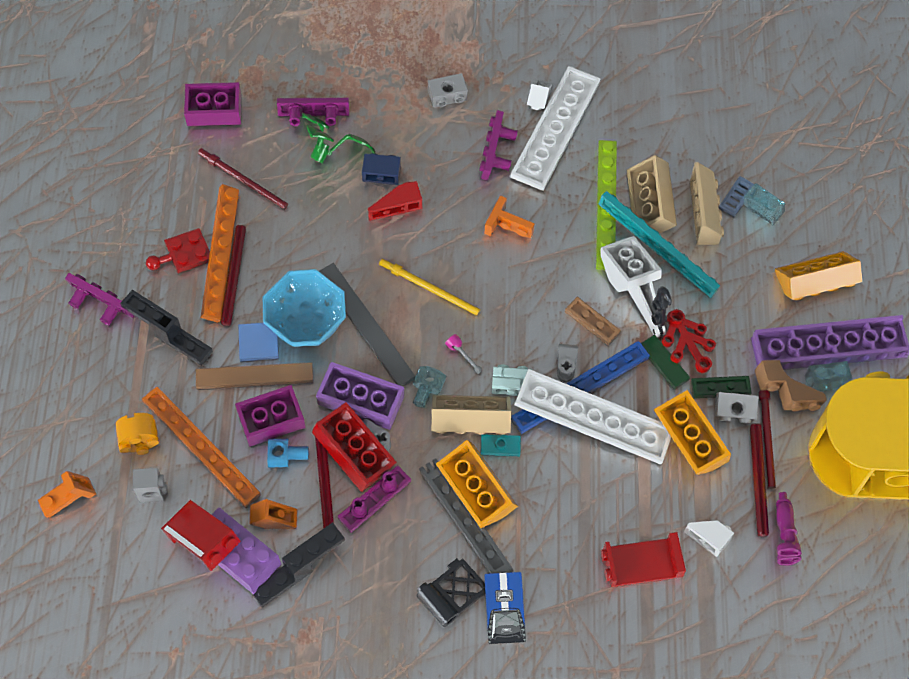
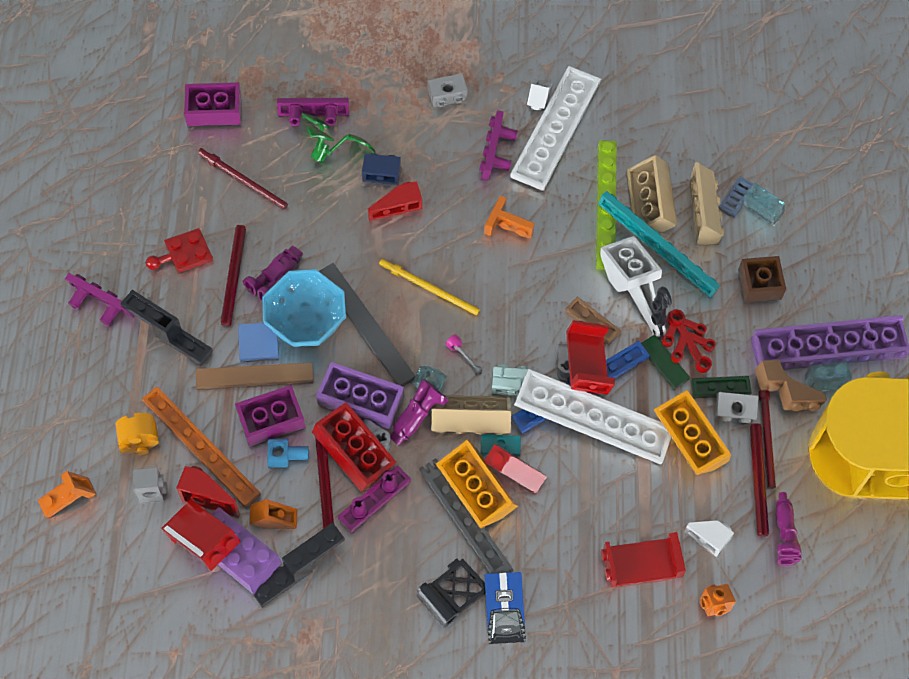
(204, 491): none -> red slope
(219, 253): orange plate -> none
(274, 272): none -> magenta piece
(415, 412): none -> magenta piece
(515, 468): none -> slope
(588, 357): none -> red panel
(717, 600): none -> orange brick
(762, 279): none -> reddish brown brick
(819, 275): light orange slope -> none

